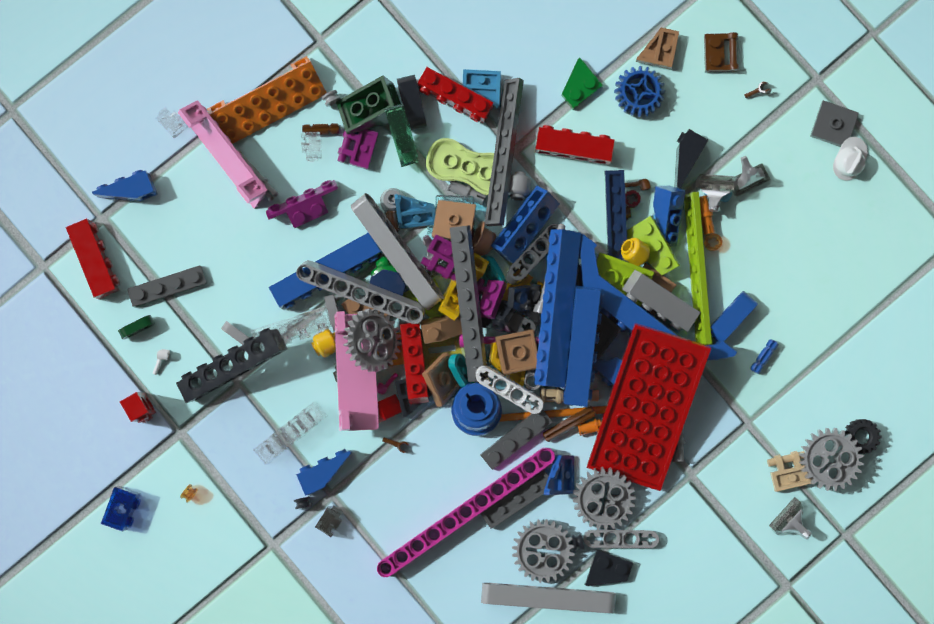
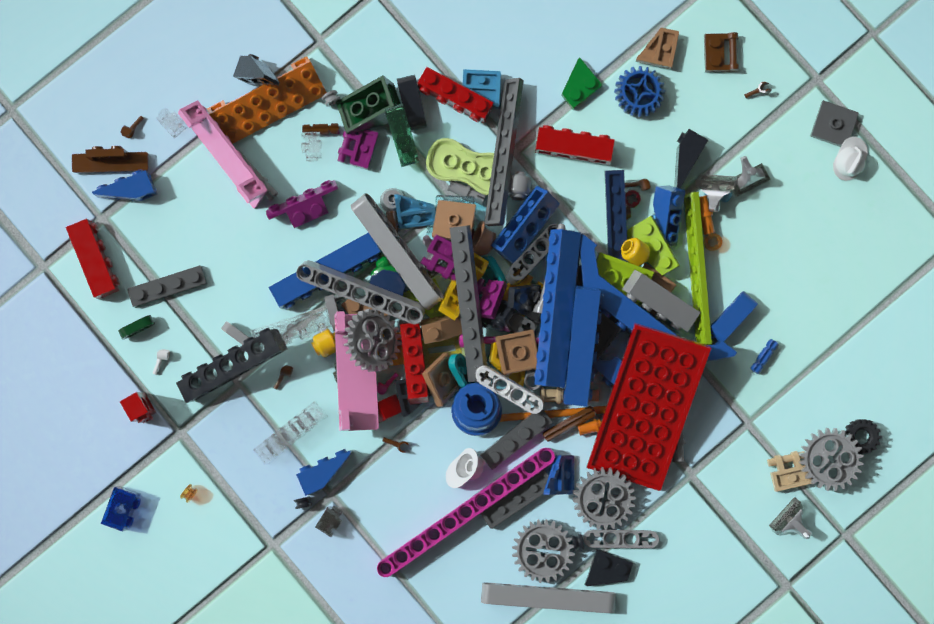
(109, 160): none -> reddish brown bracket
(128, 132): none -> reddish brown hand
(254, 72): none -> slope
(285, 371): none -> reddish brown hand
(464, 468): none -> white piece

